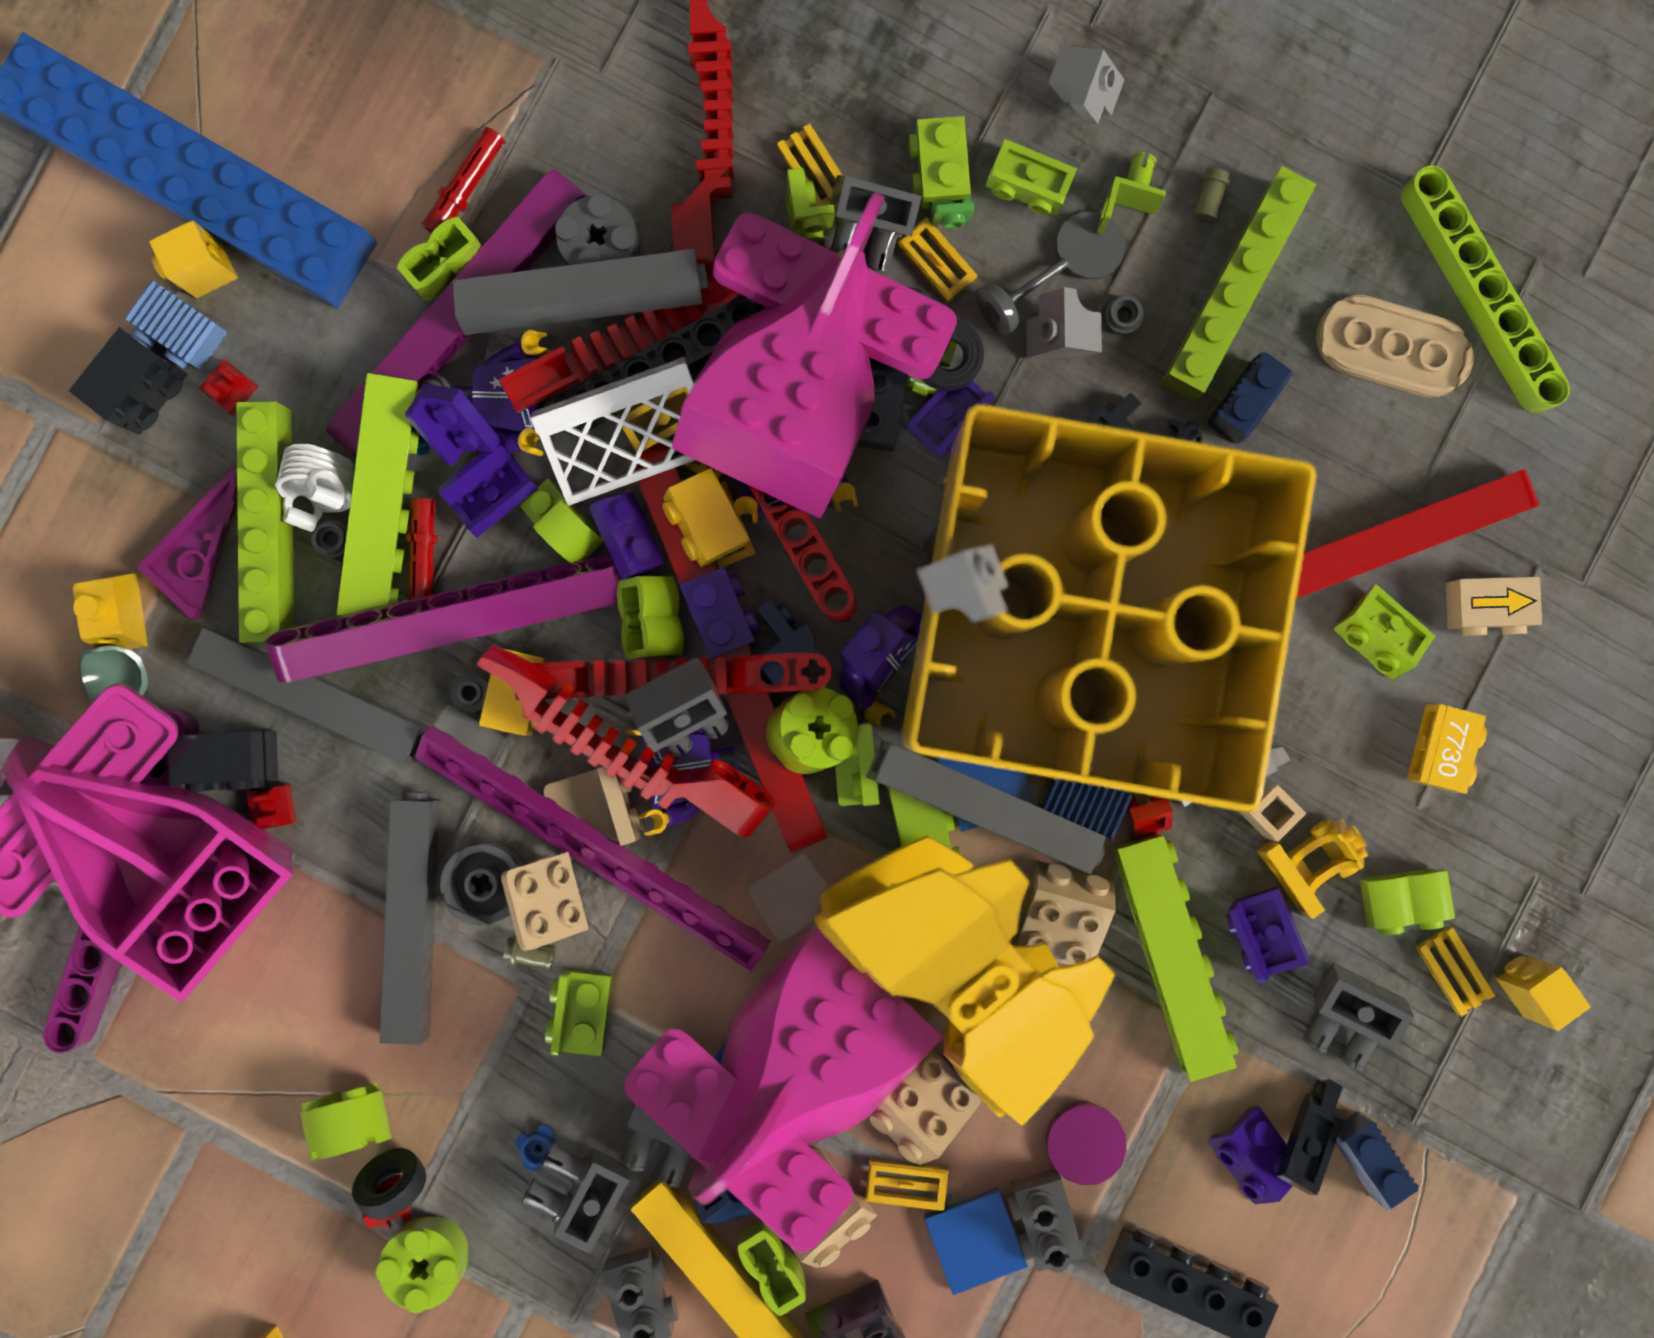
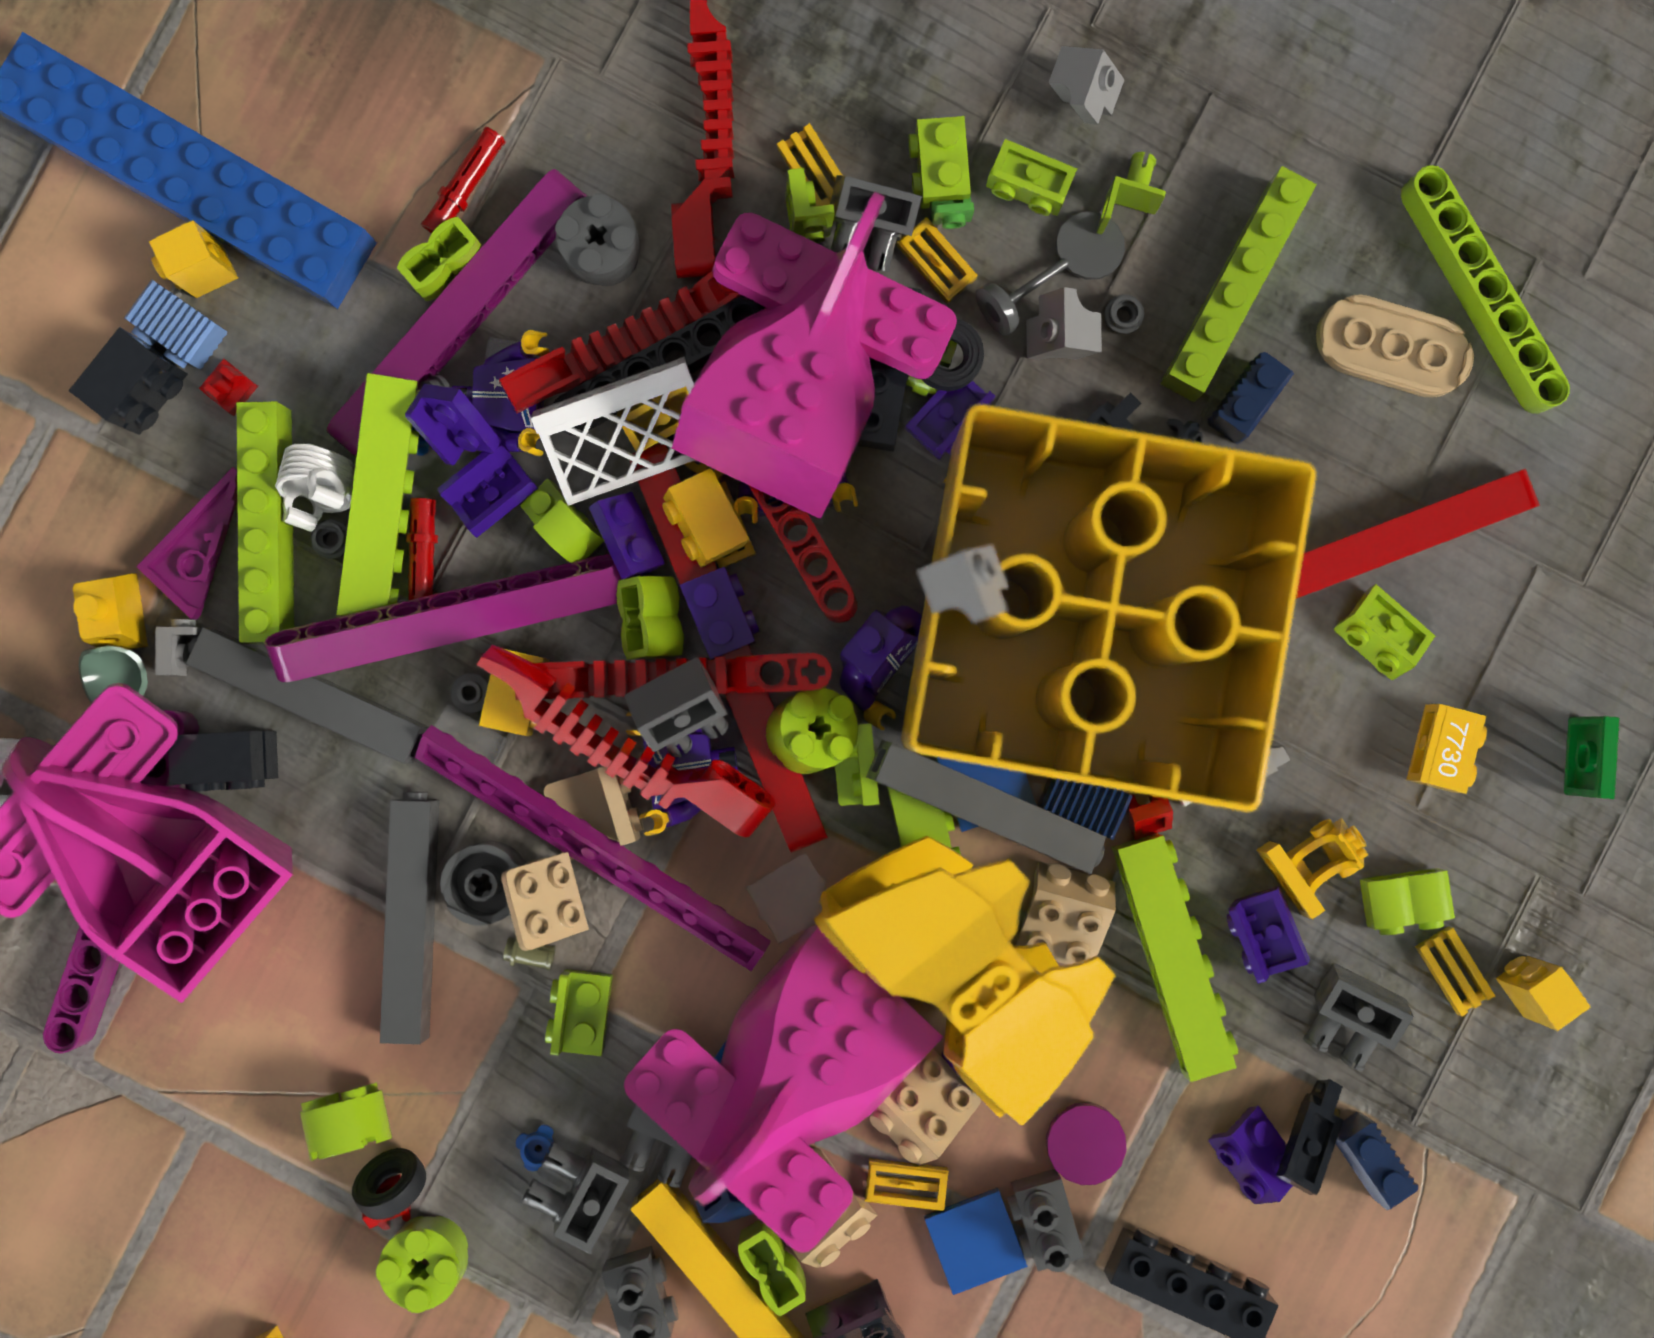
(172, 647): none -> light grey bracket
(272, 807): red tile -> none
(579, 291): dark grey brick -> none
(791, 641): dark blue brick -> none
(1211, 194): olive pin -> none
(1275, 814): tan brick -> none
(1493, 603): tan brick -> none
(1591, 756): none -> green plate

